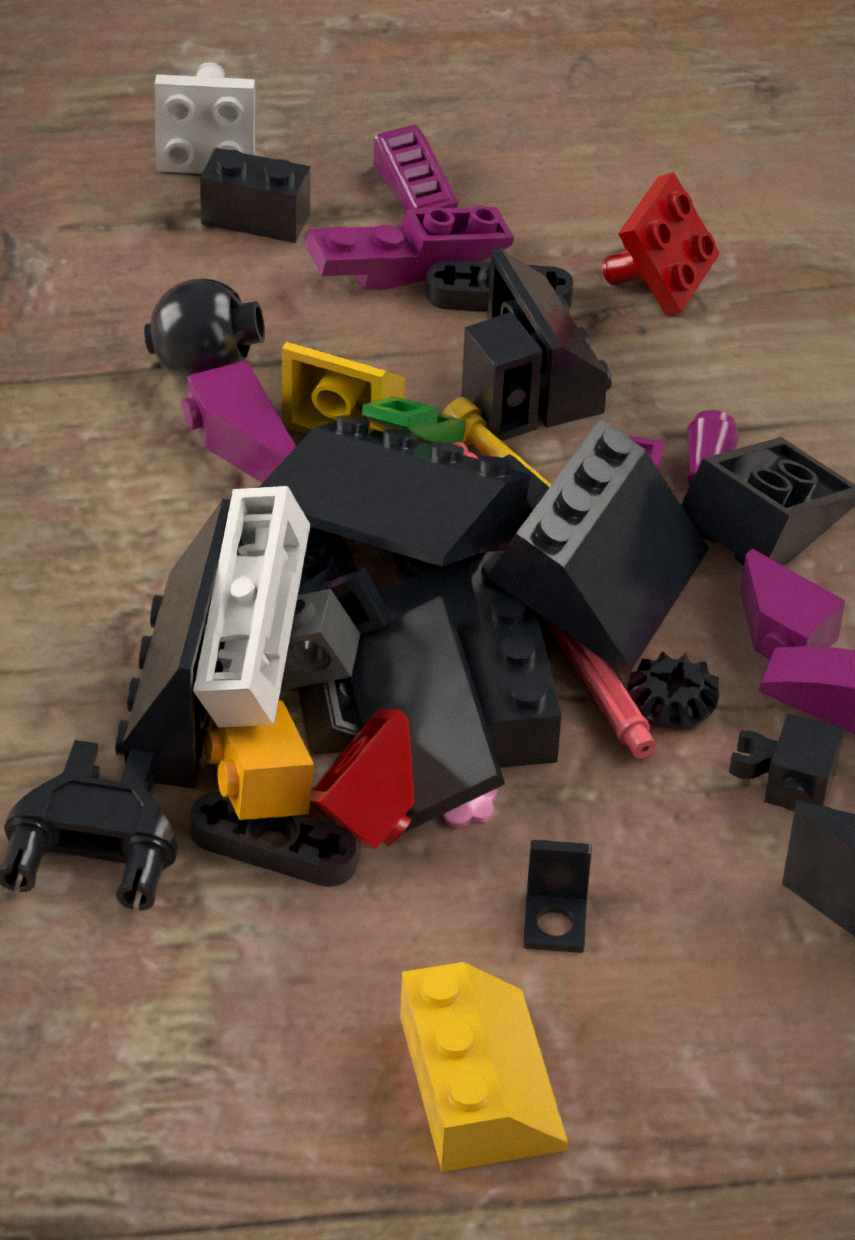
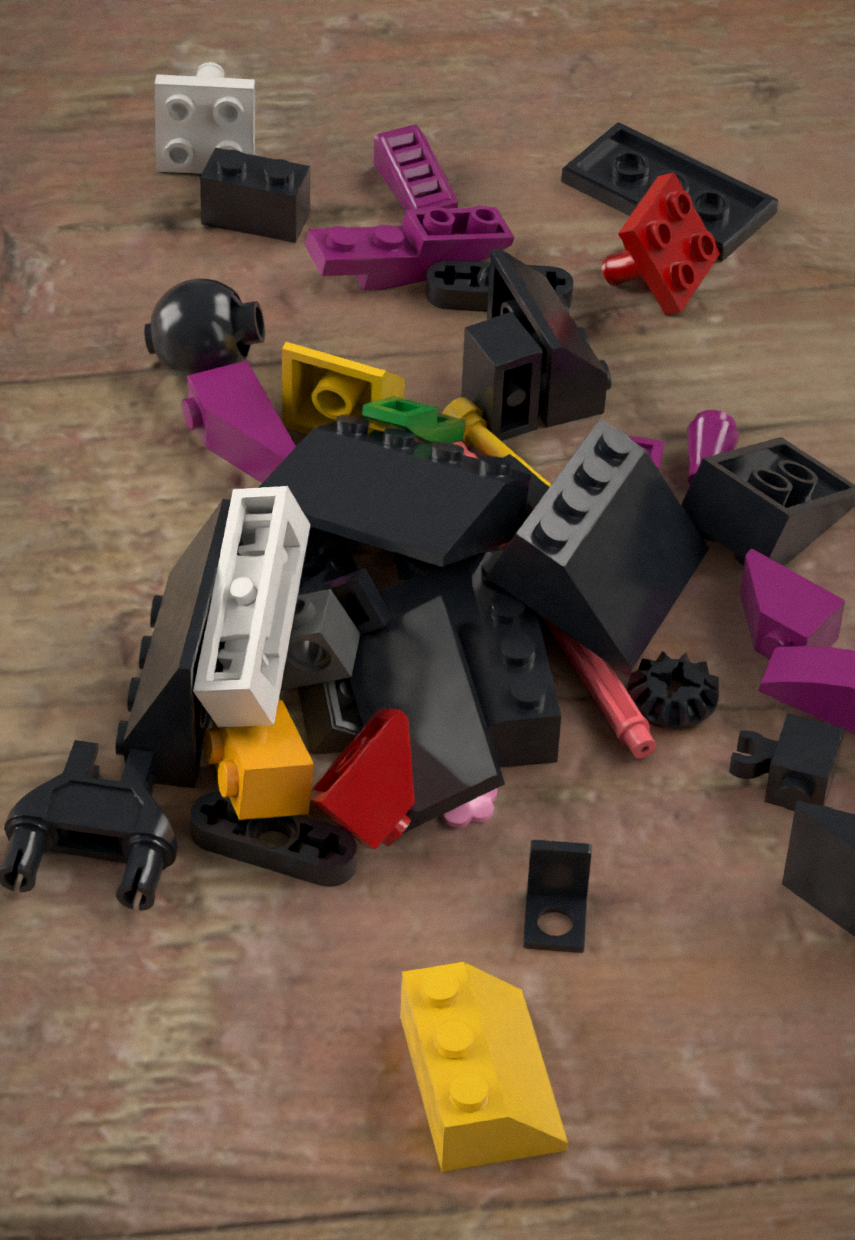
(626, 164): none -> black tile

